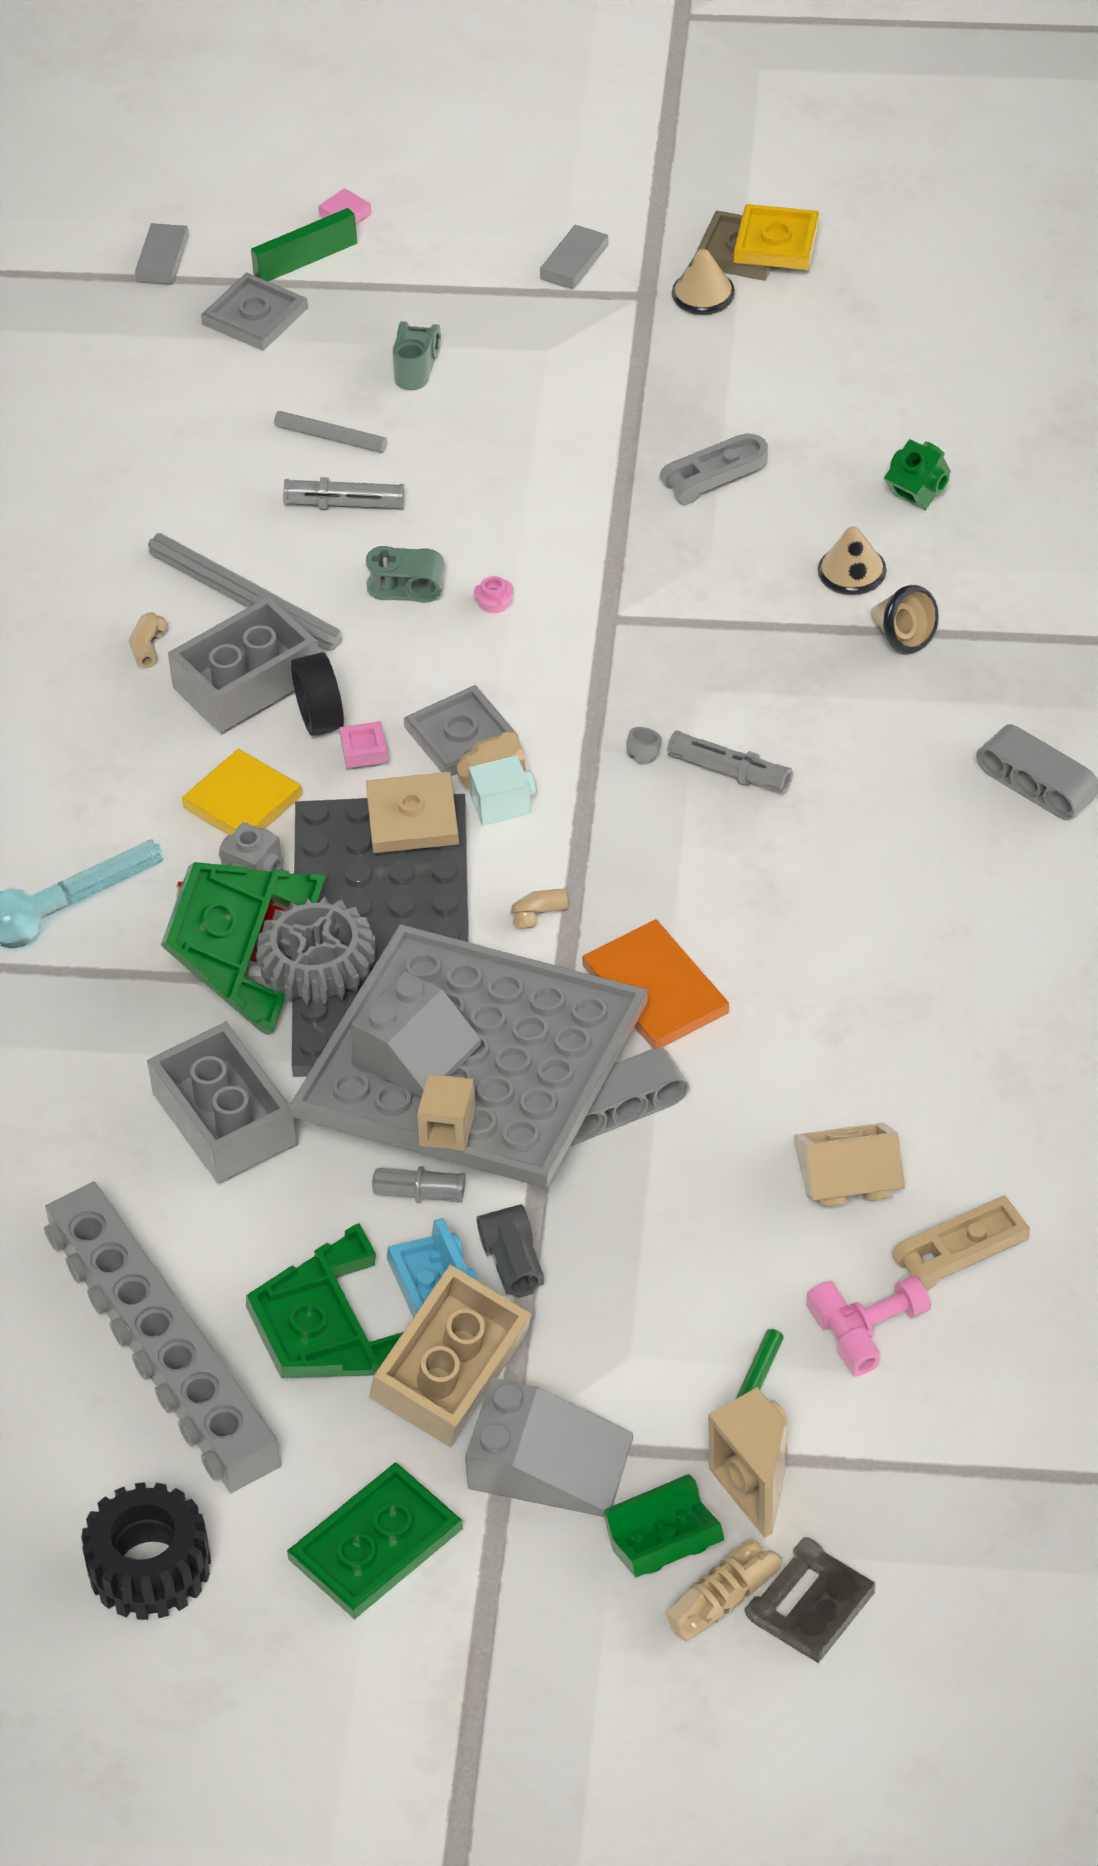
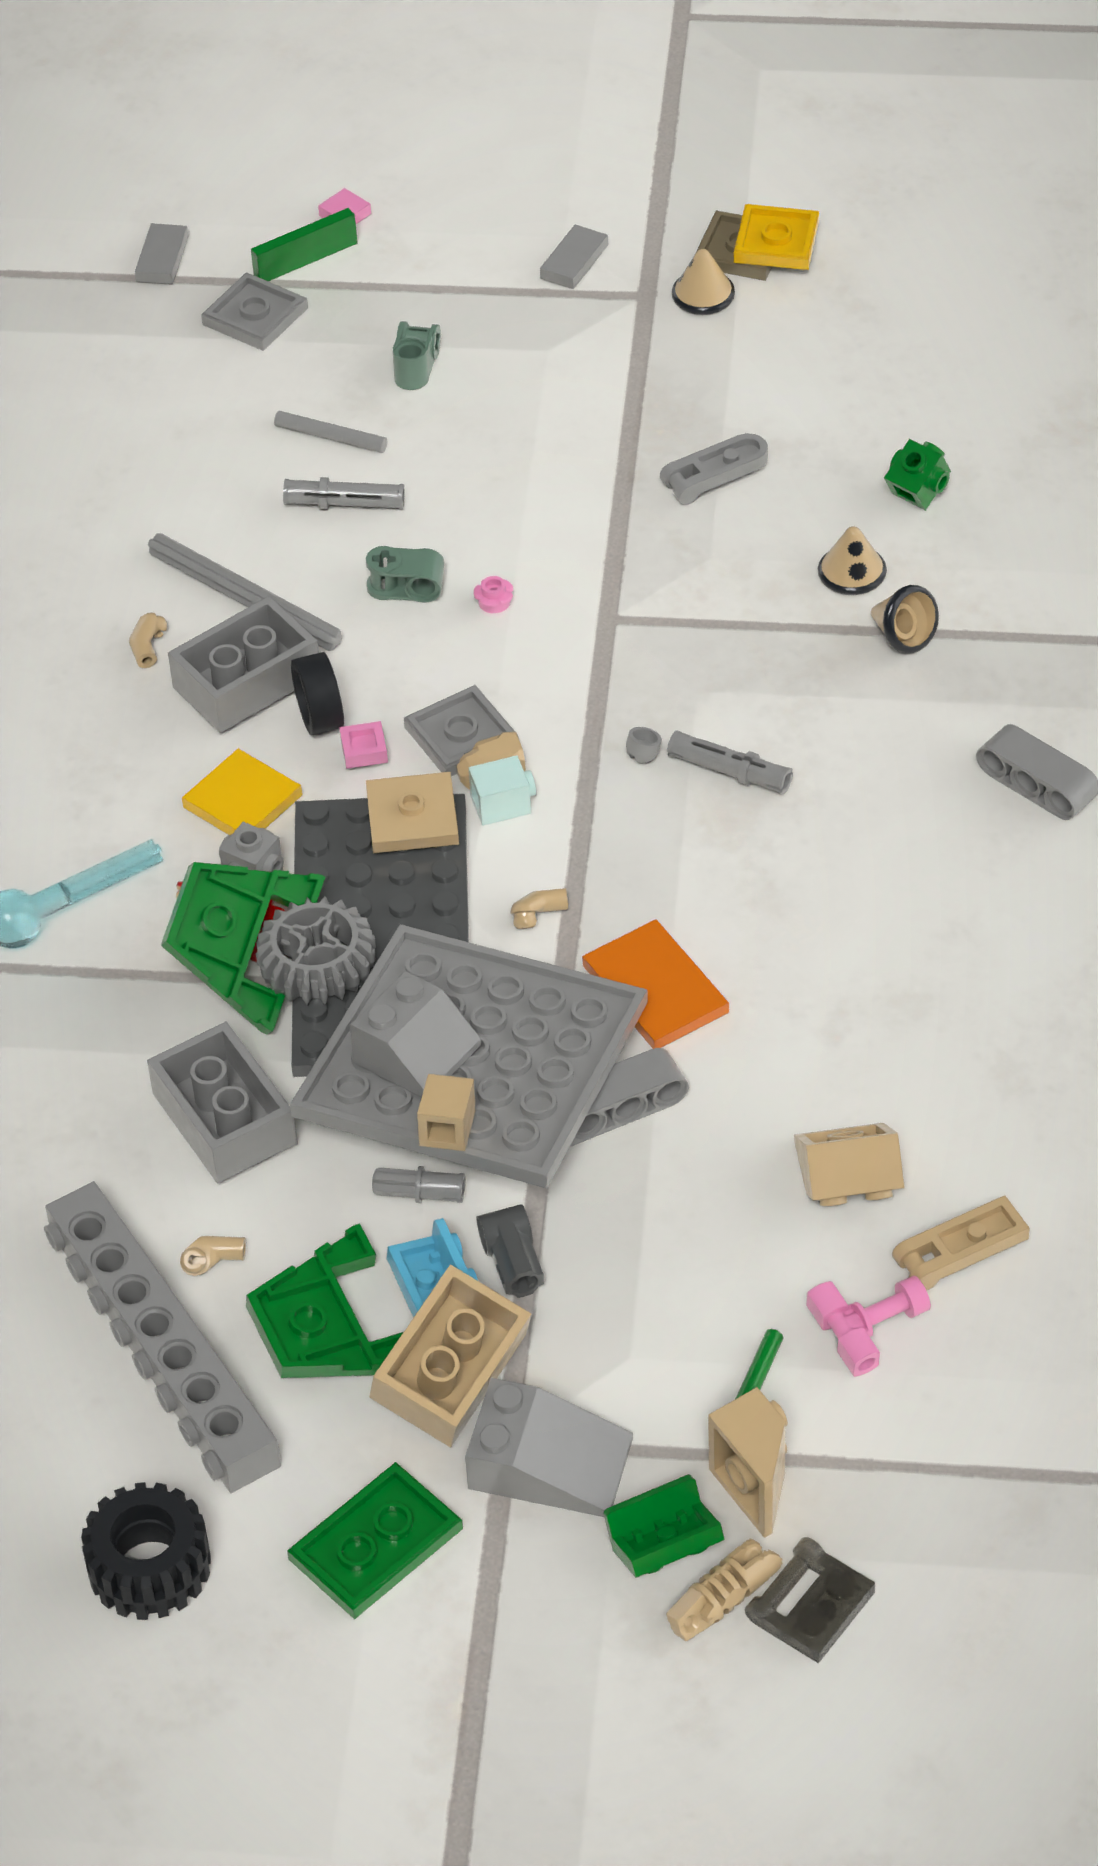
(209, 1250): none -> tan arm

